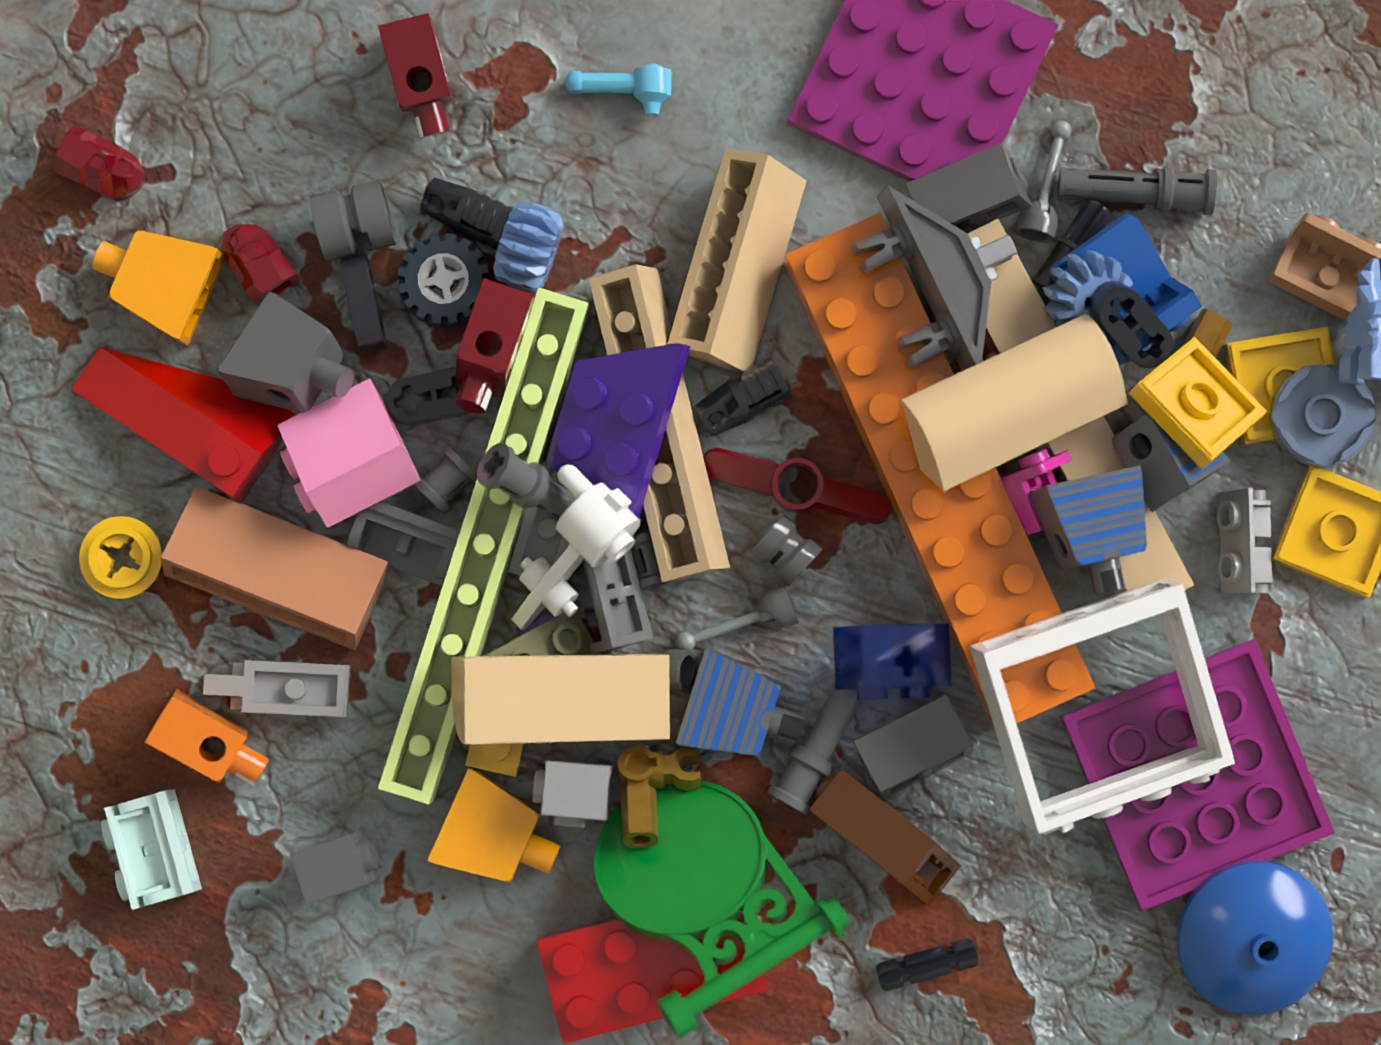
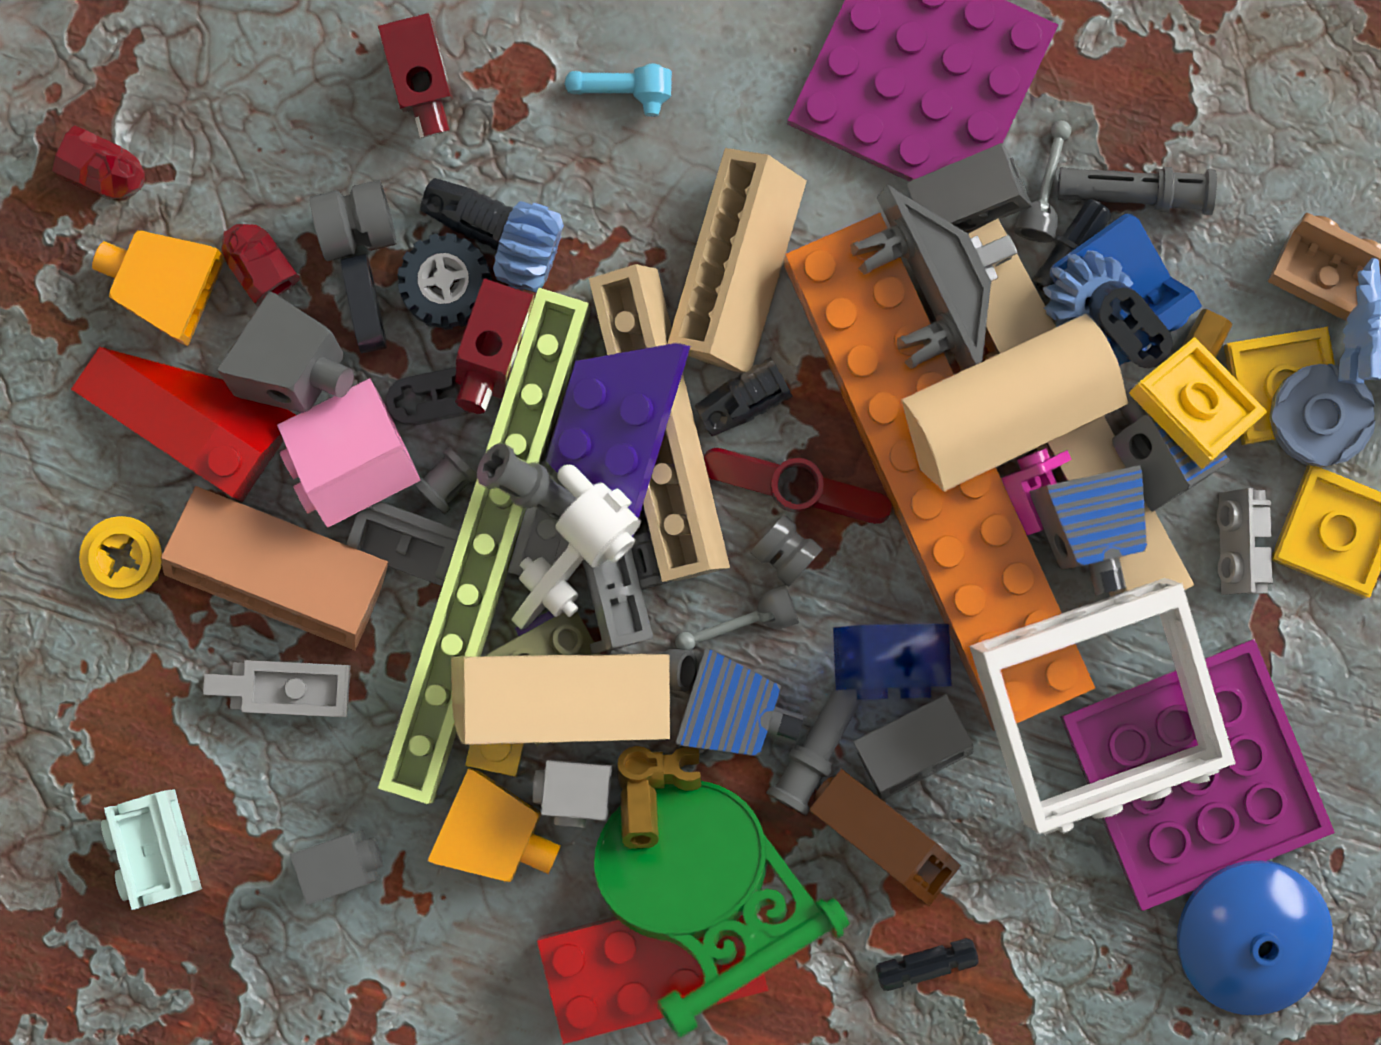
(184, 727): orange torso -> none

